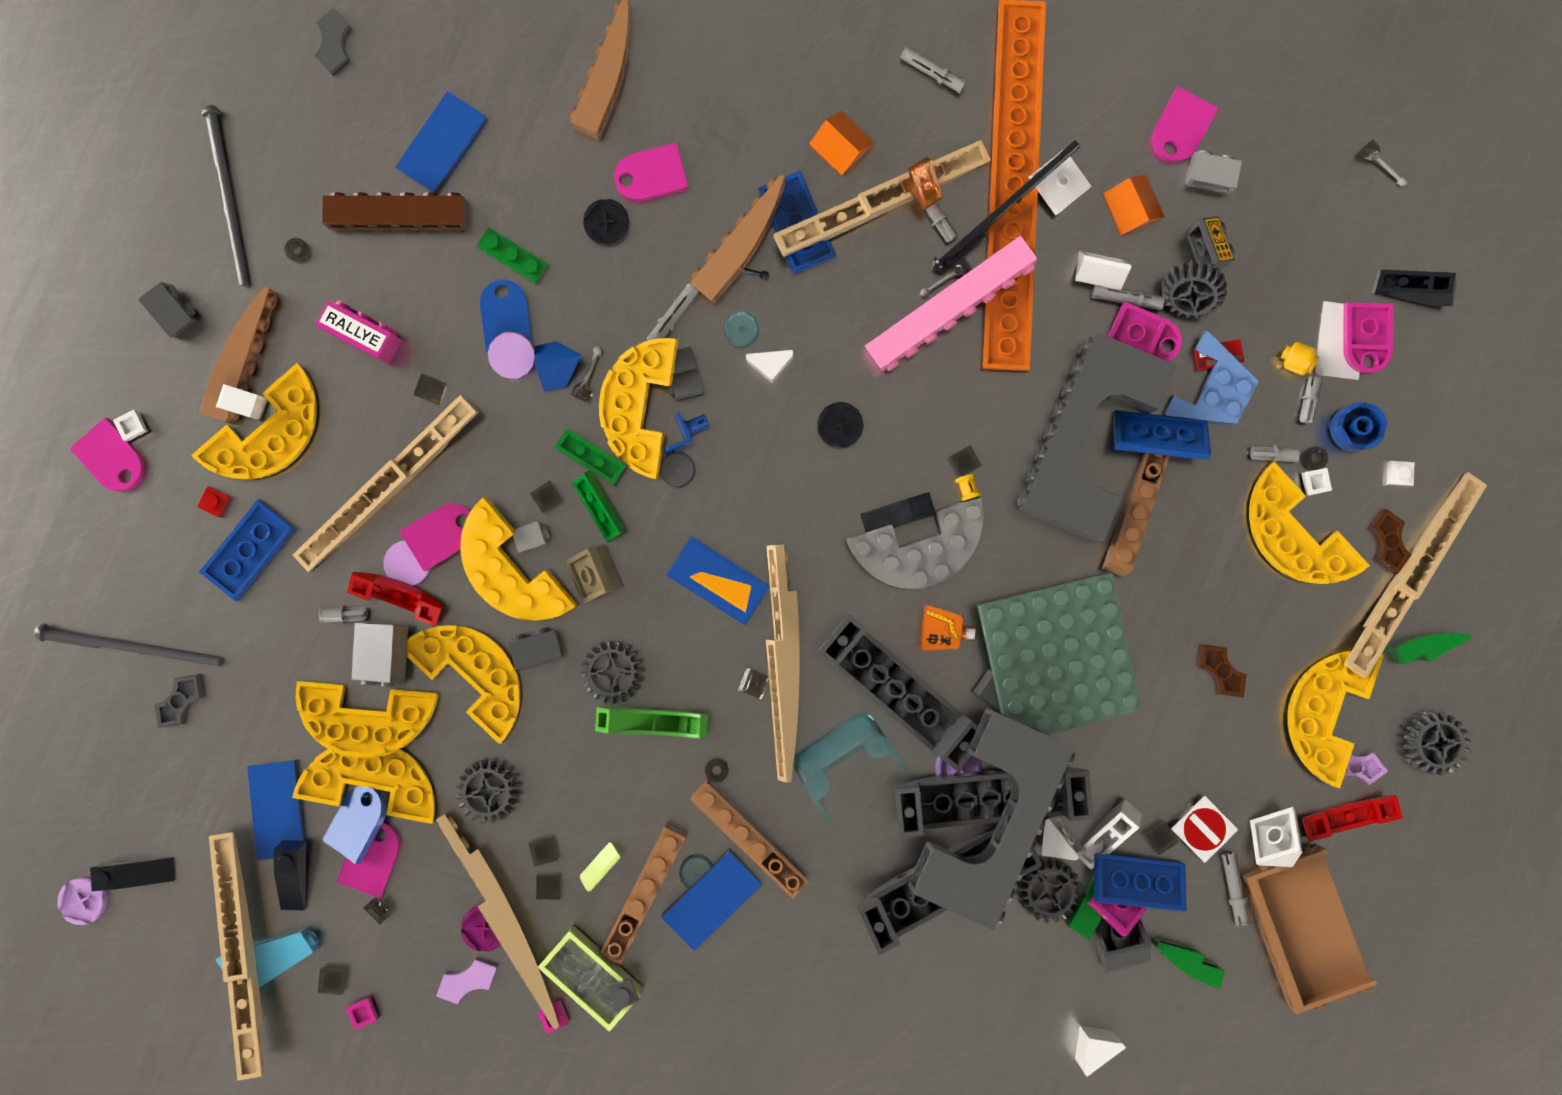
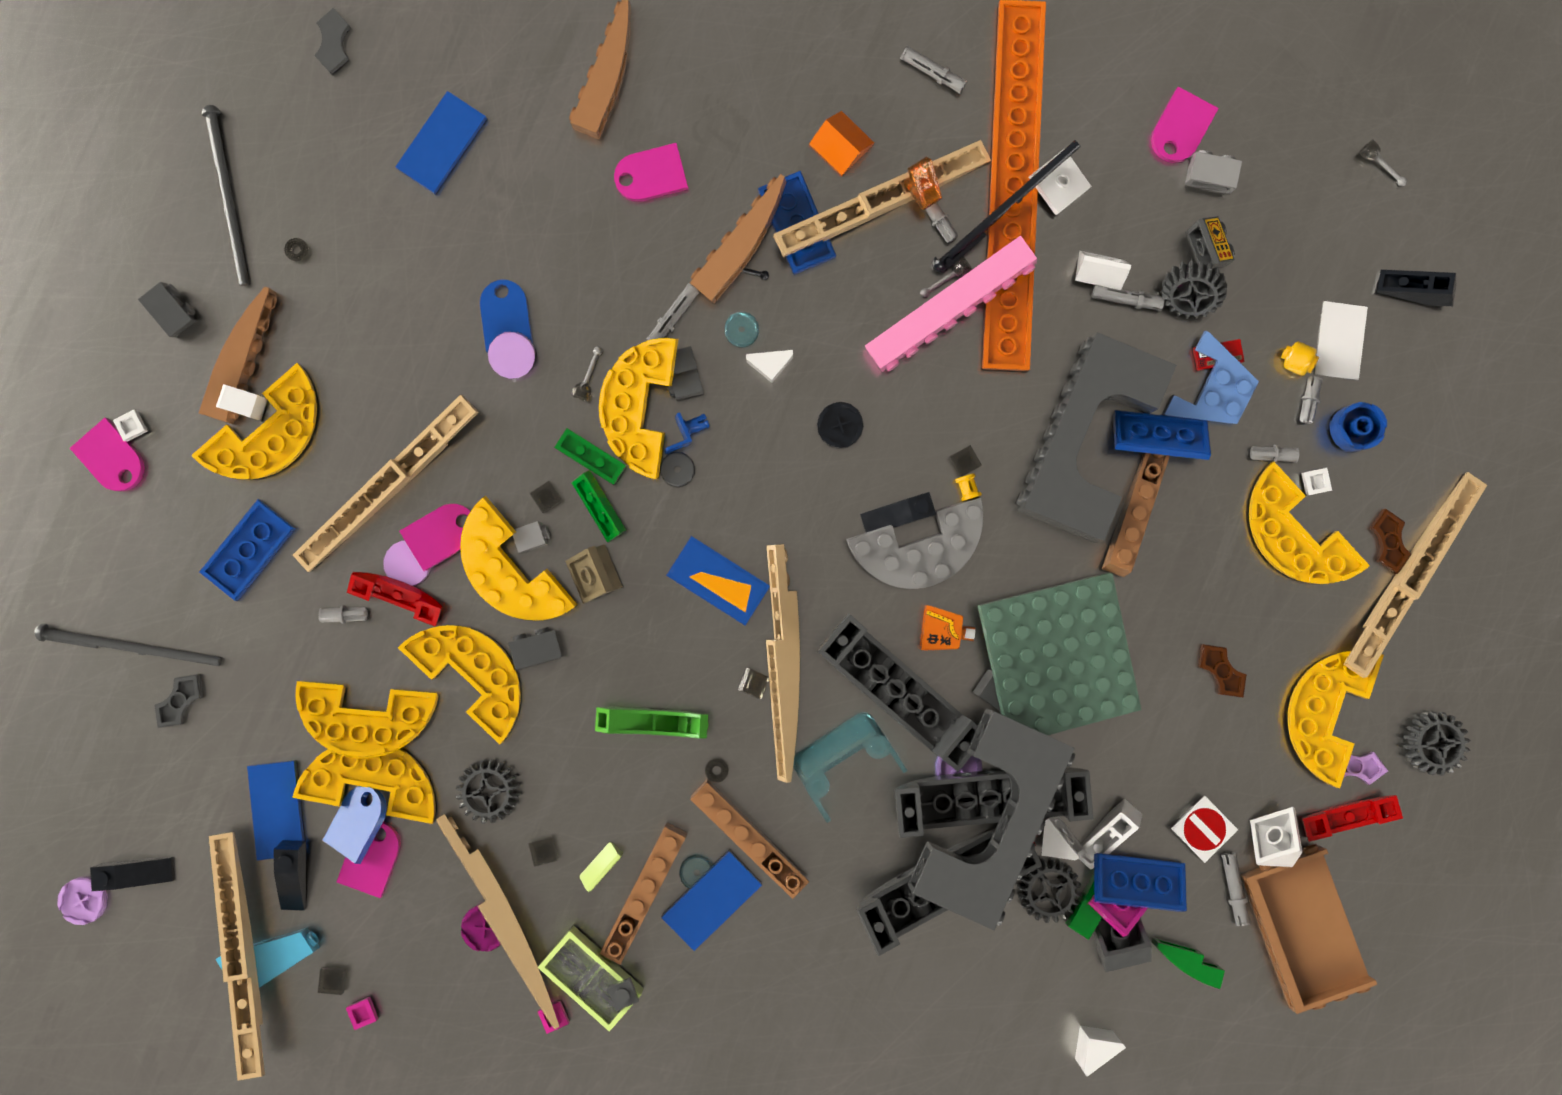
(214, 501): red plate -> none
(359, 331): brick -> none
(378, 910): clear smoke plate -> none
(379, 653): brick -> none
(395, 211): reddish brown brick -> none
(430, 389): clear smoke slope -> none
(456, 985): lavender tile -> none
(512, 255): green plate -> none
(548, 886): clear smoke plate -> none
(555, 364): blue slope -> none
(606, 222): black tile -> none
(612, 683): dark grey gear -> none
(1133, 204): orange slope -> none
(1145, 331): dark pink tile -> none
(1161, 838): clear smoke plate -> none
(1322, 457): clear smoke plate -> none
(1369, 333): dark pink tile -> none
(1400, 473): white plate -> none
(1426, 646): green slope -> none

